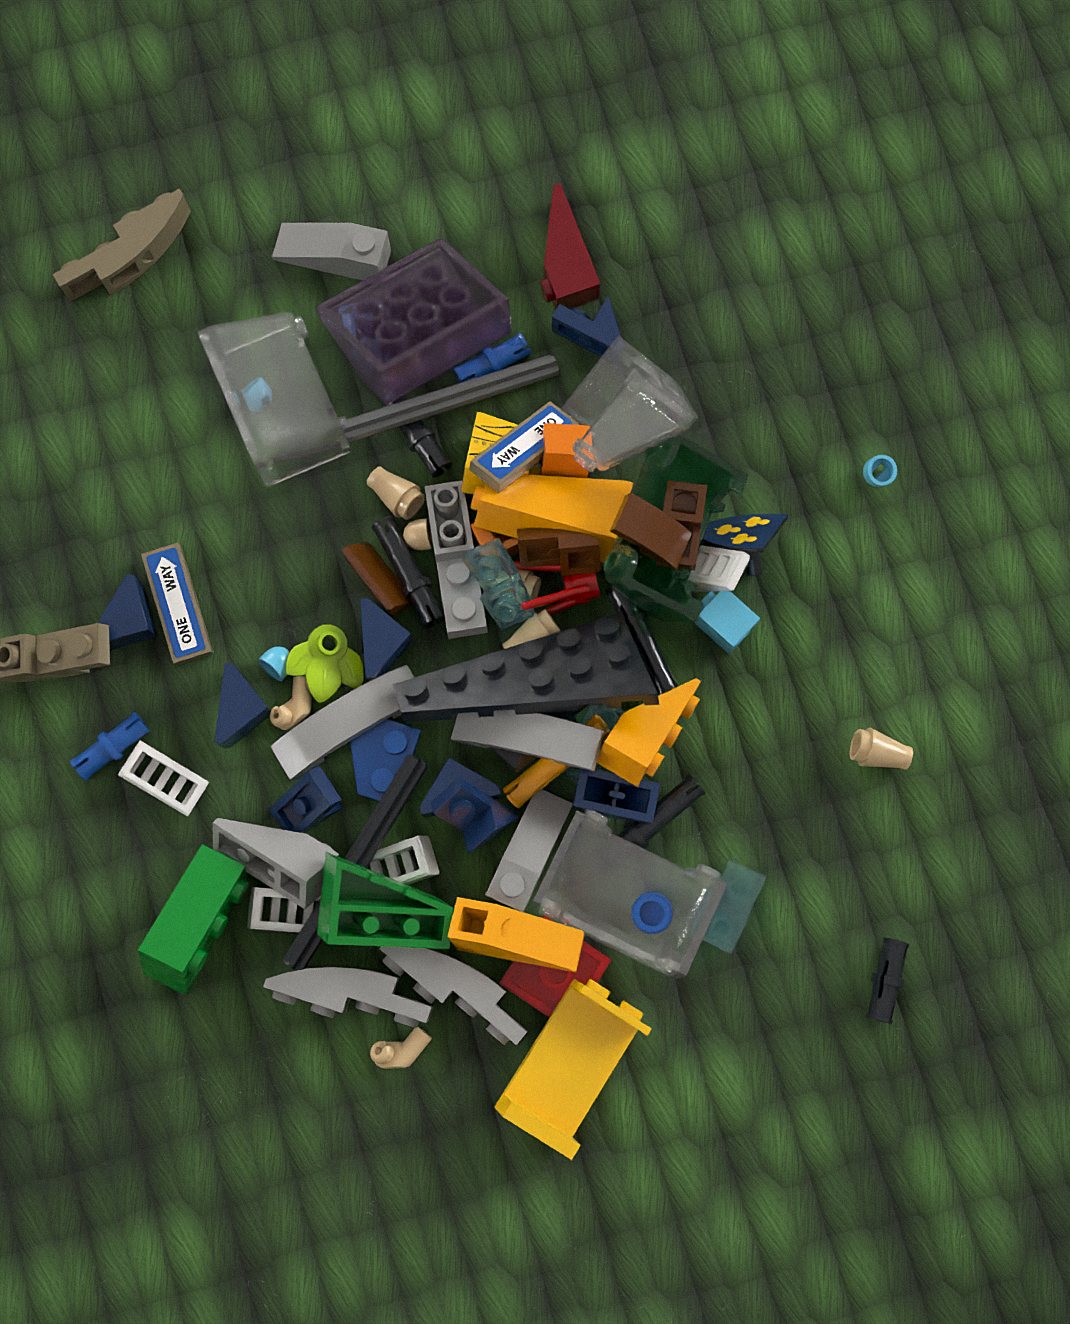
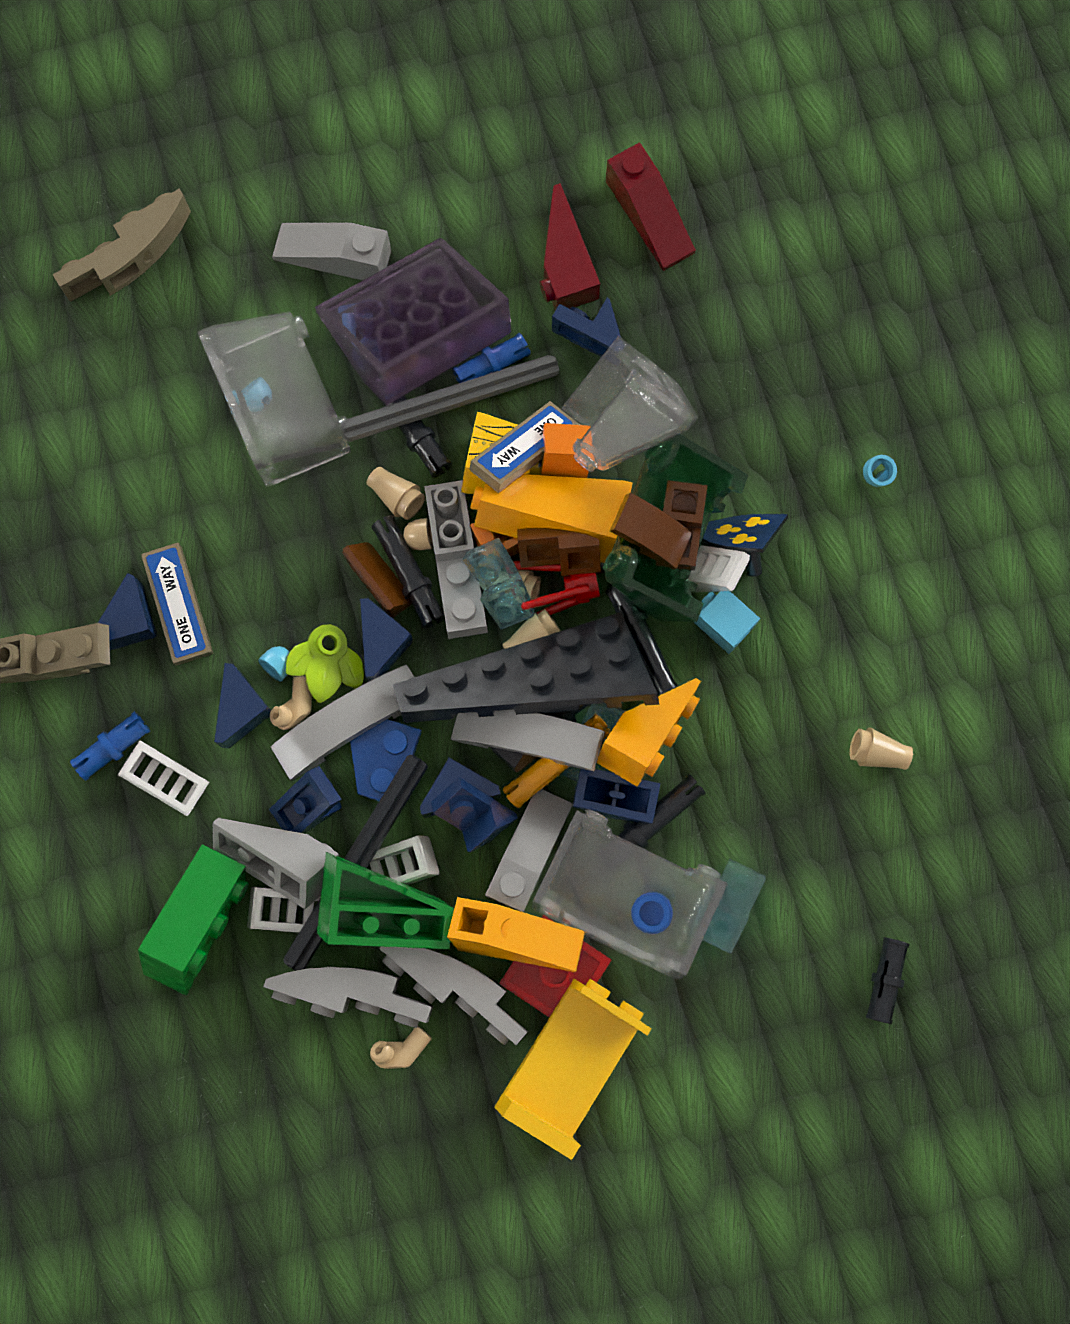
(649, 205): none -> dark red slope

